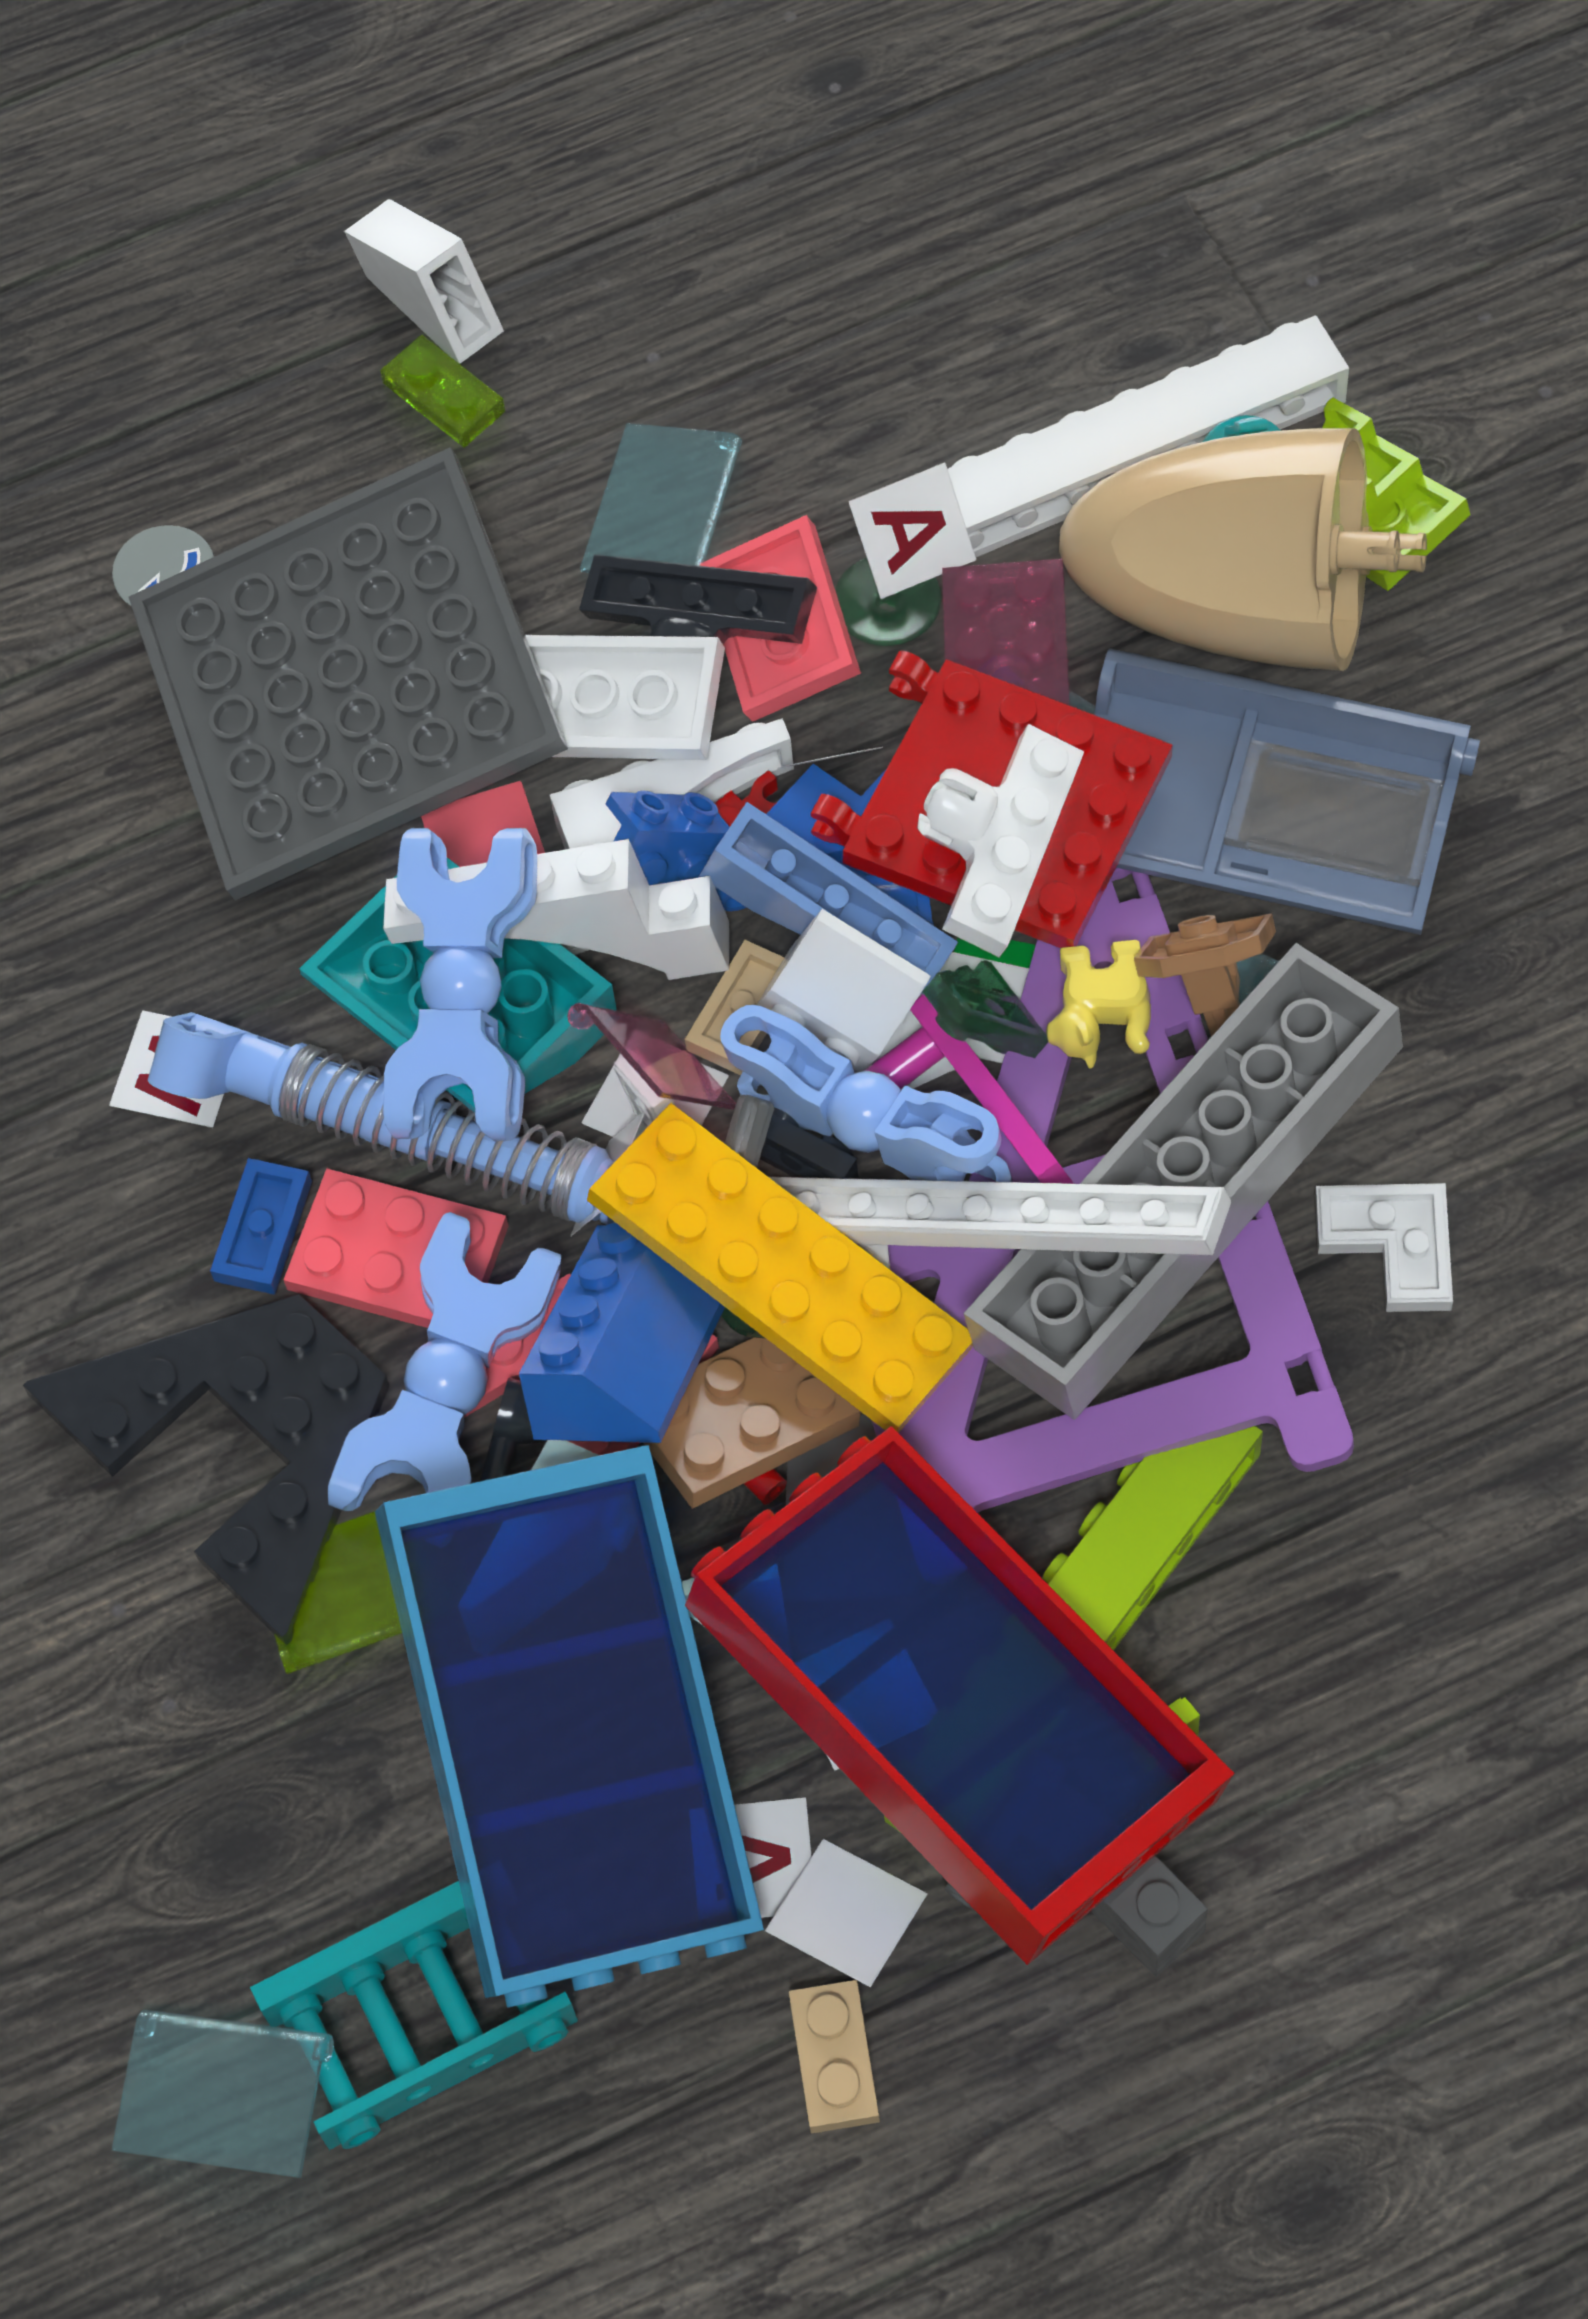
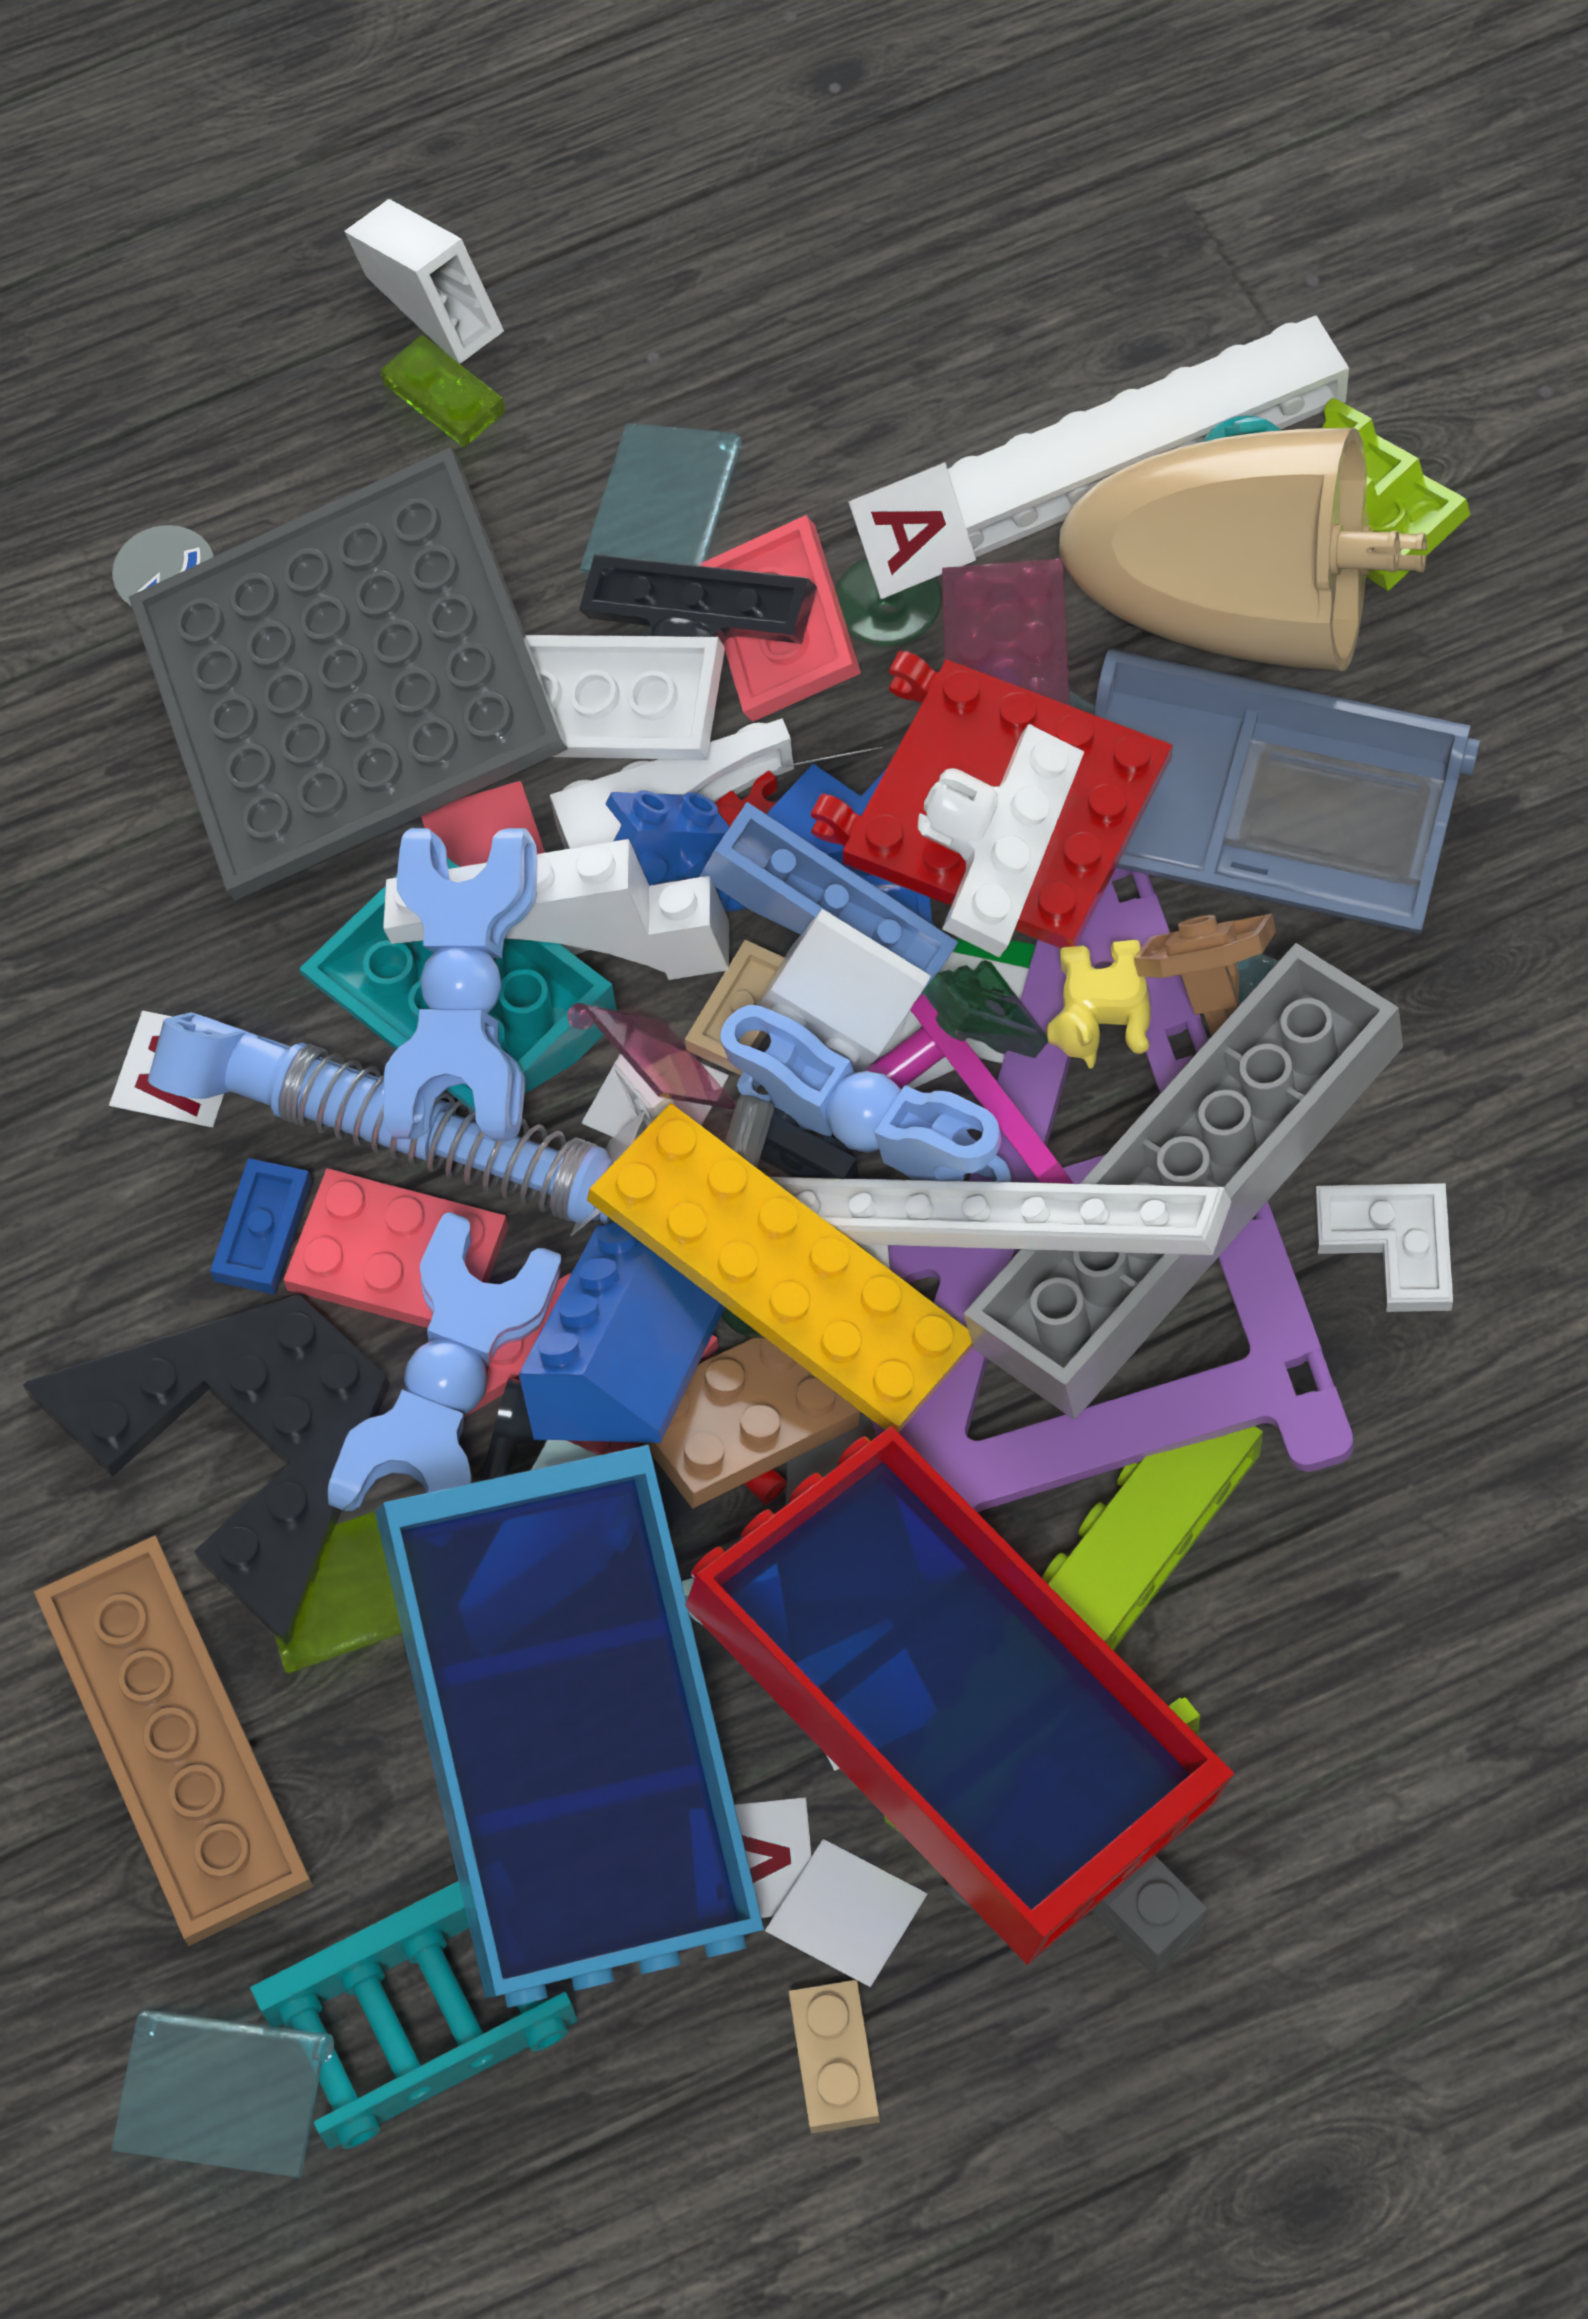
(173, 1741): none -> medium nougat plate

